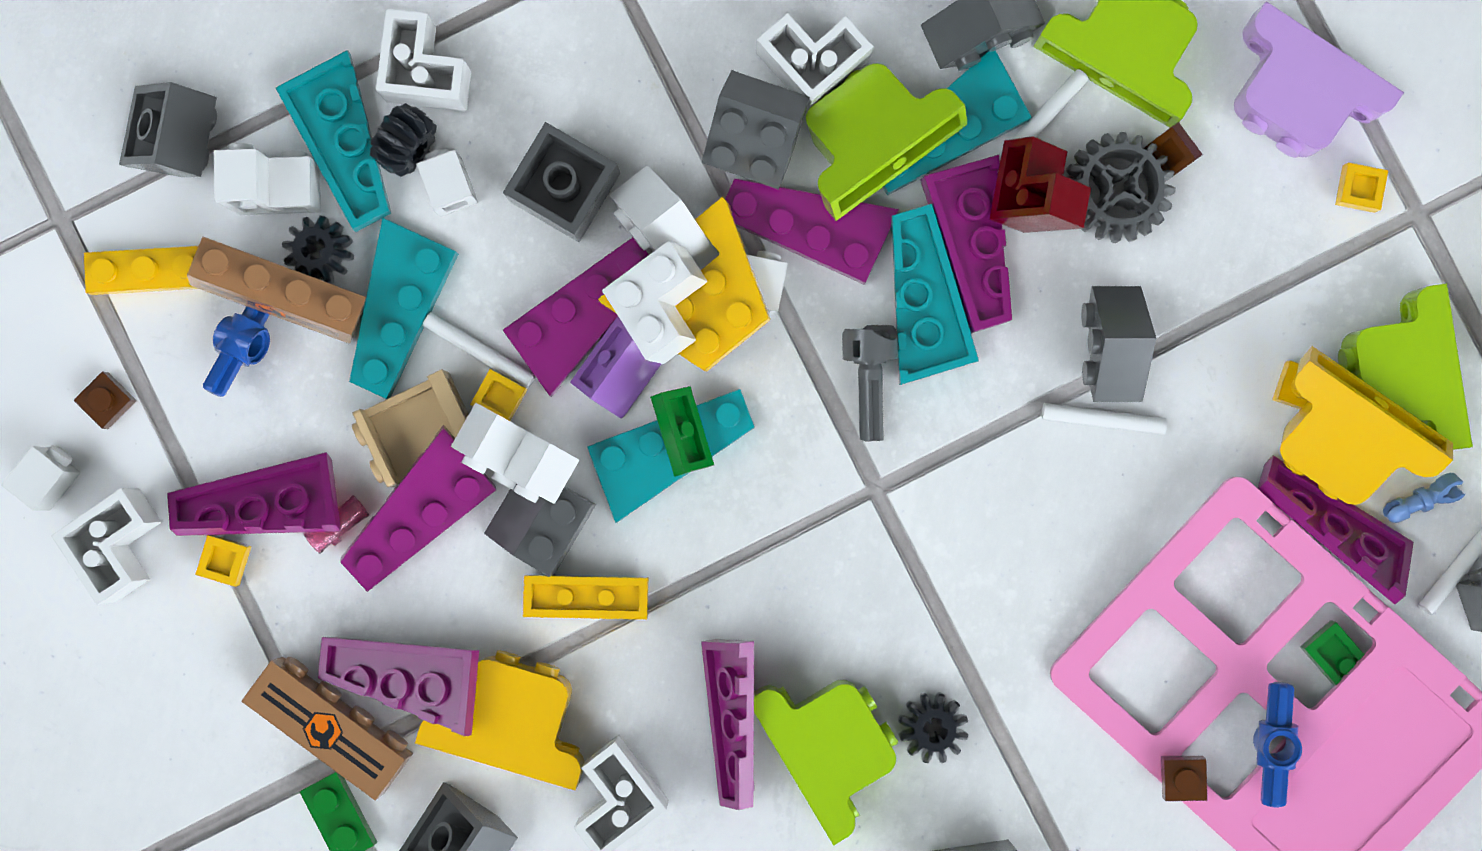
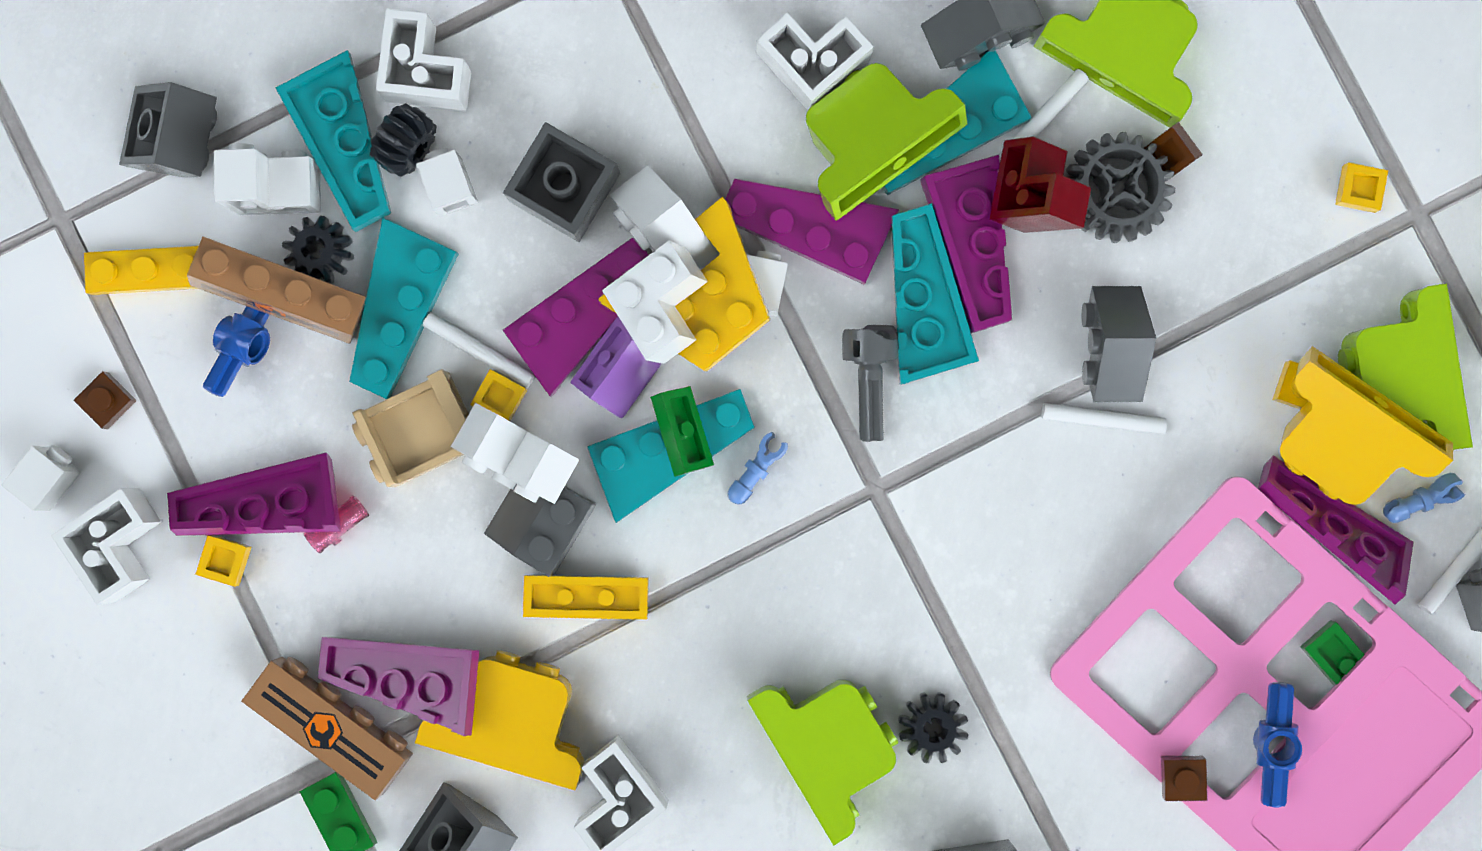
(417, 511): magenta wing -> none
(731, 713): magenta wing -> none
(754, 129): dark grey brick -> none
(756, 469): none -> medium blue piece
(1305, 86): lavender brick -> none

